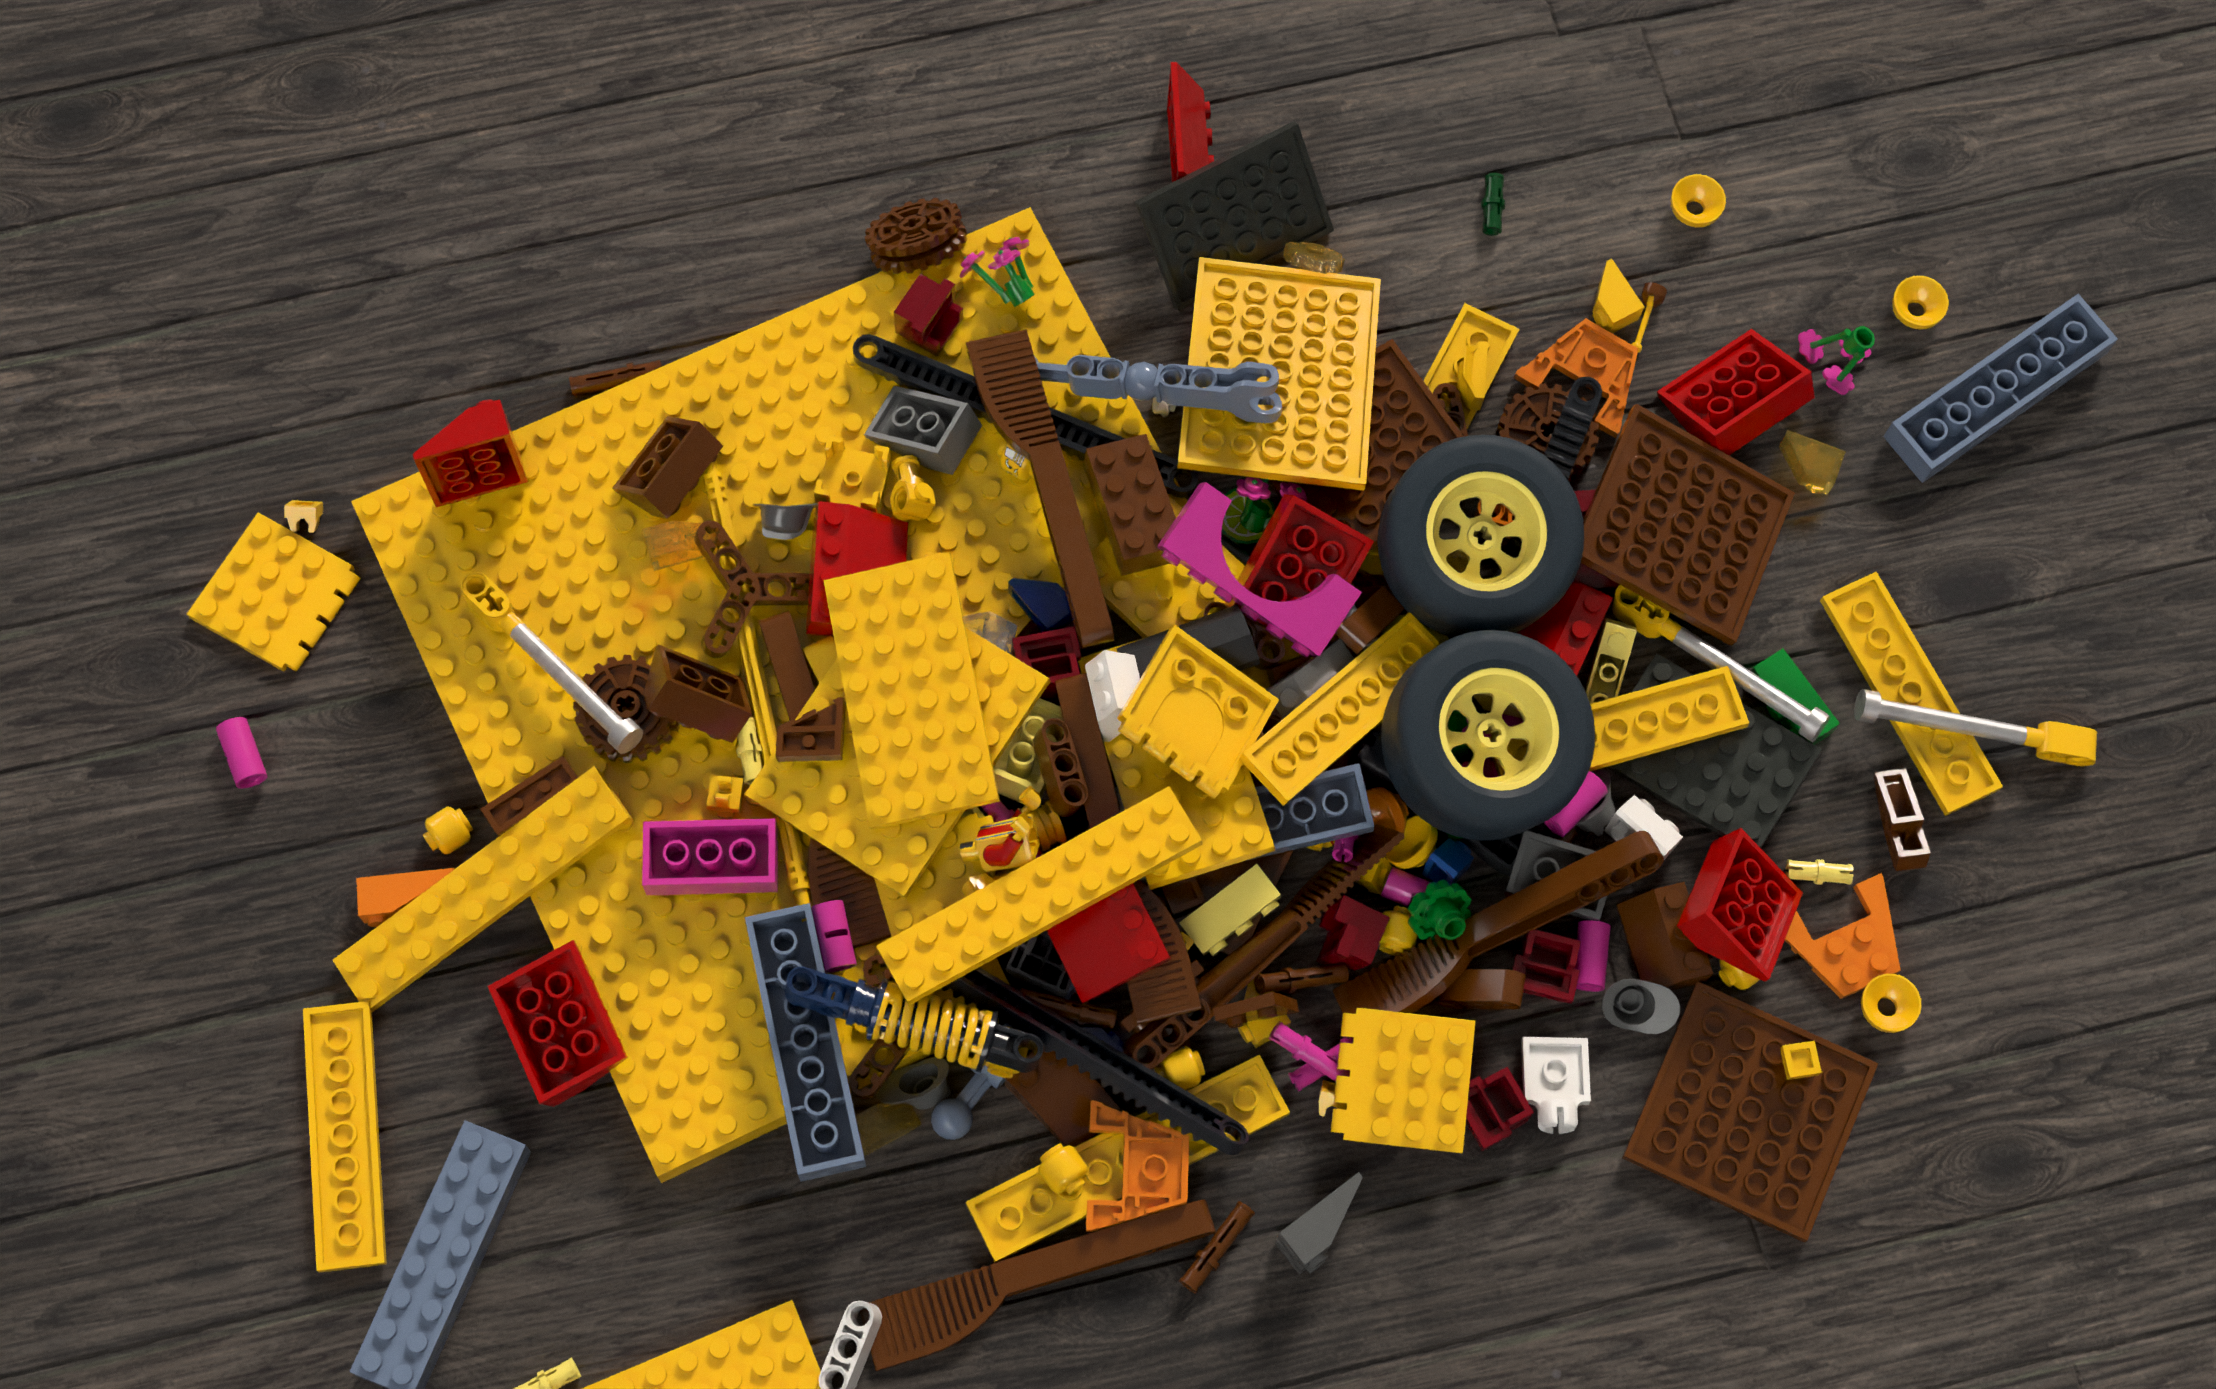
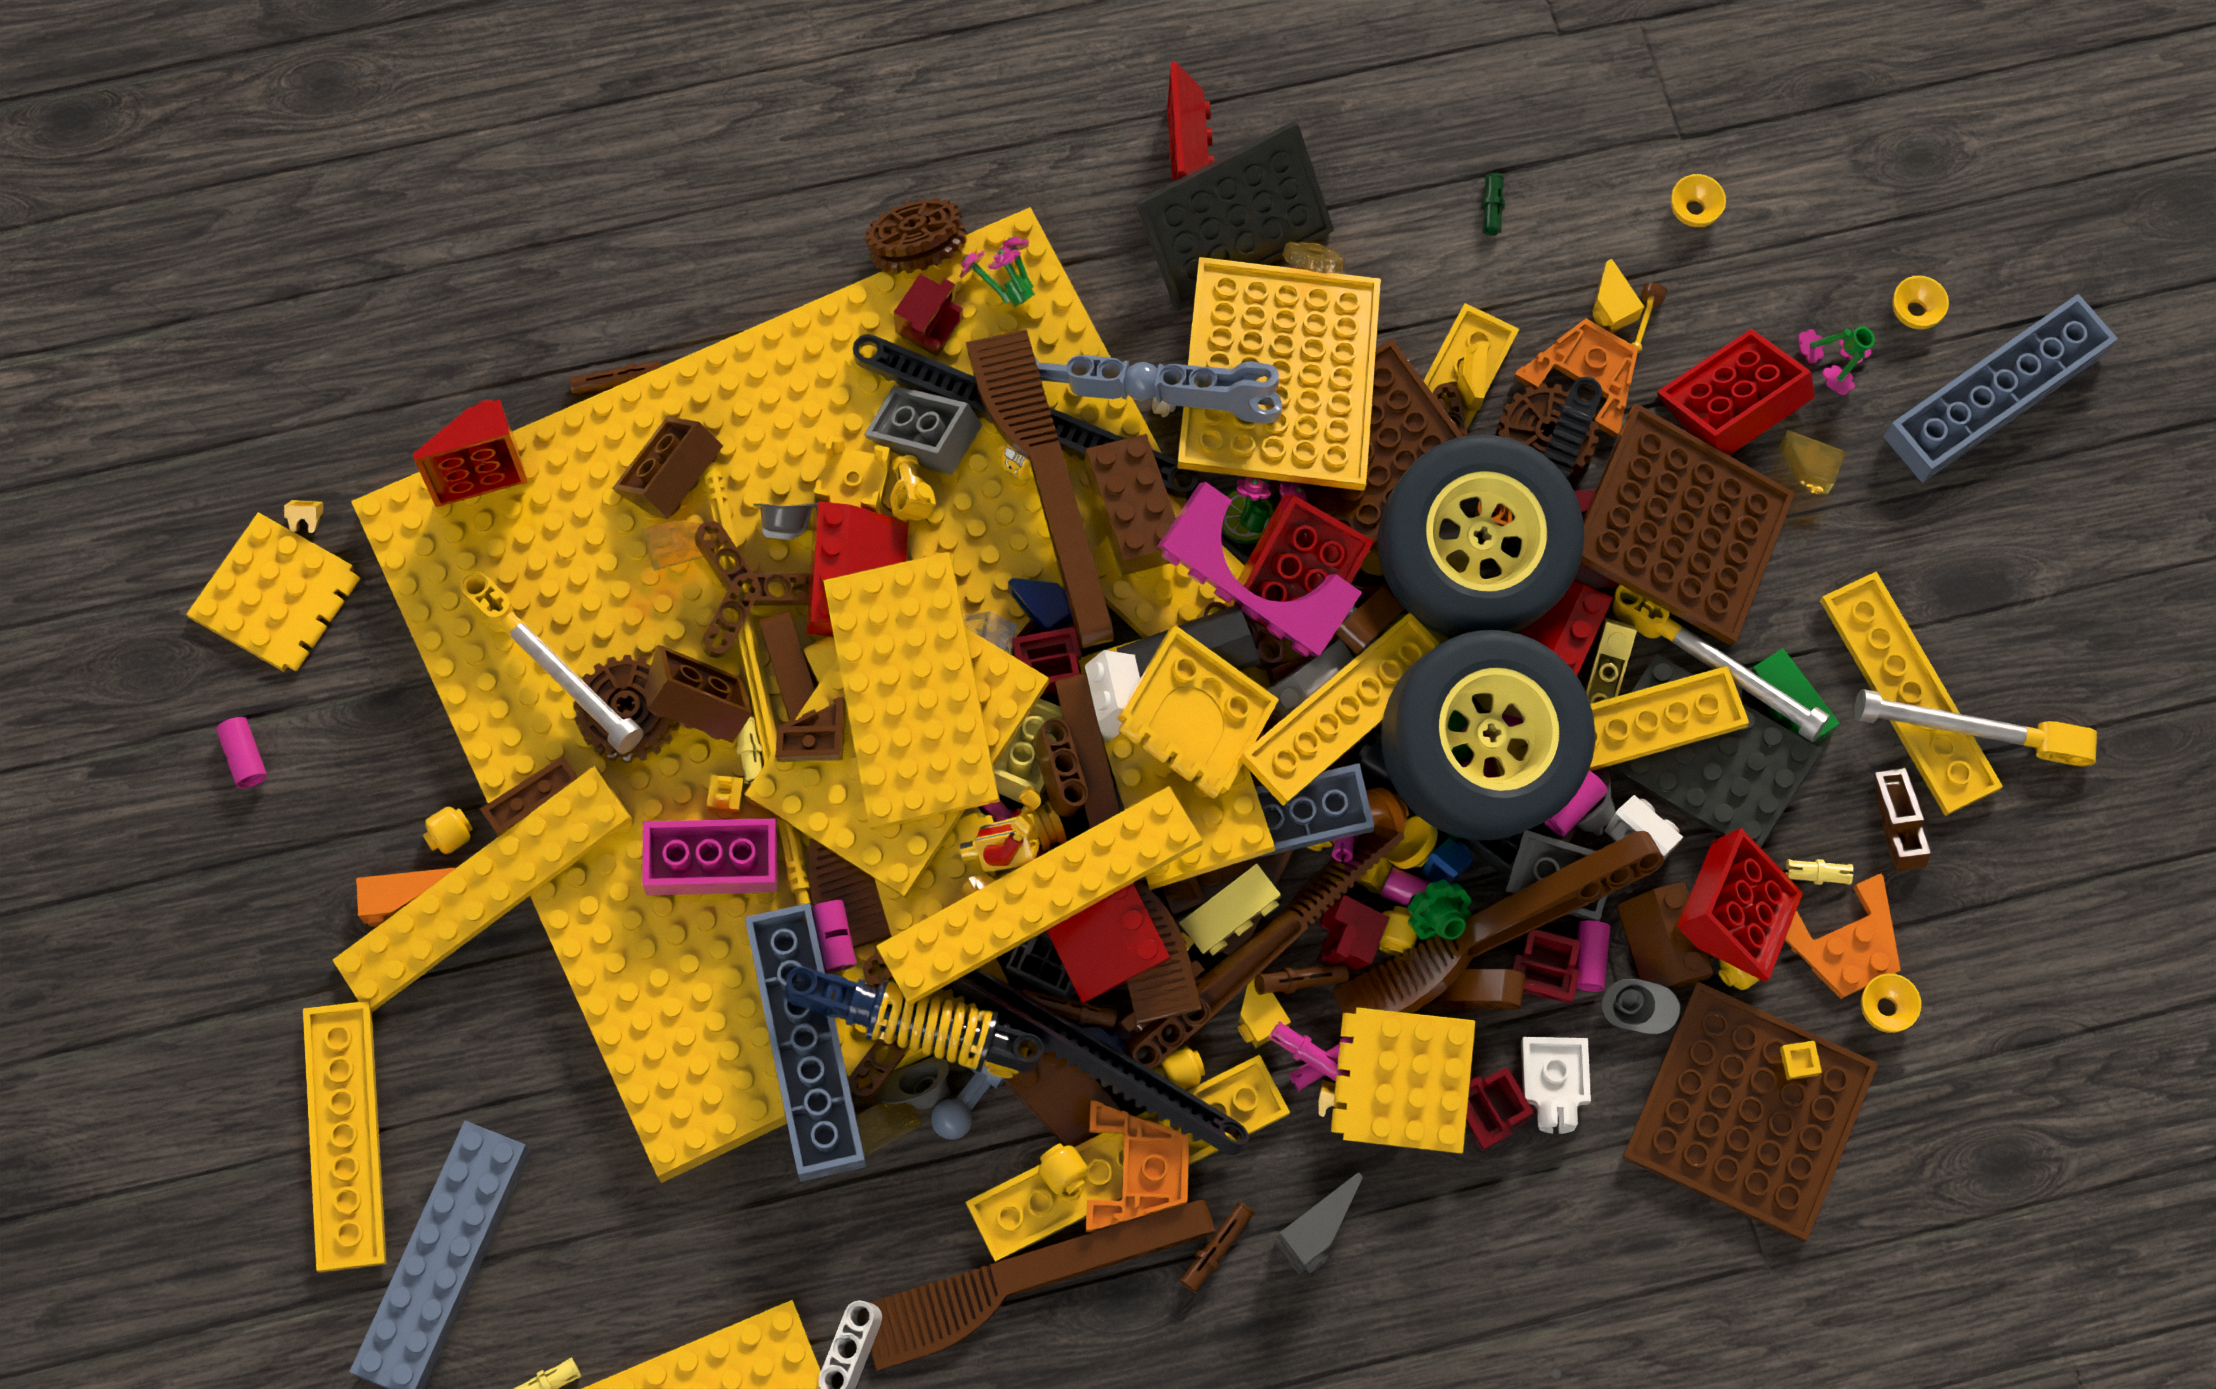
(558, 1024): red slope -> none
(1255, 1008): reddish brown wing -> none

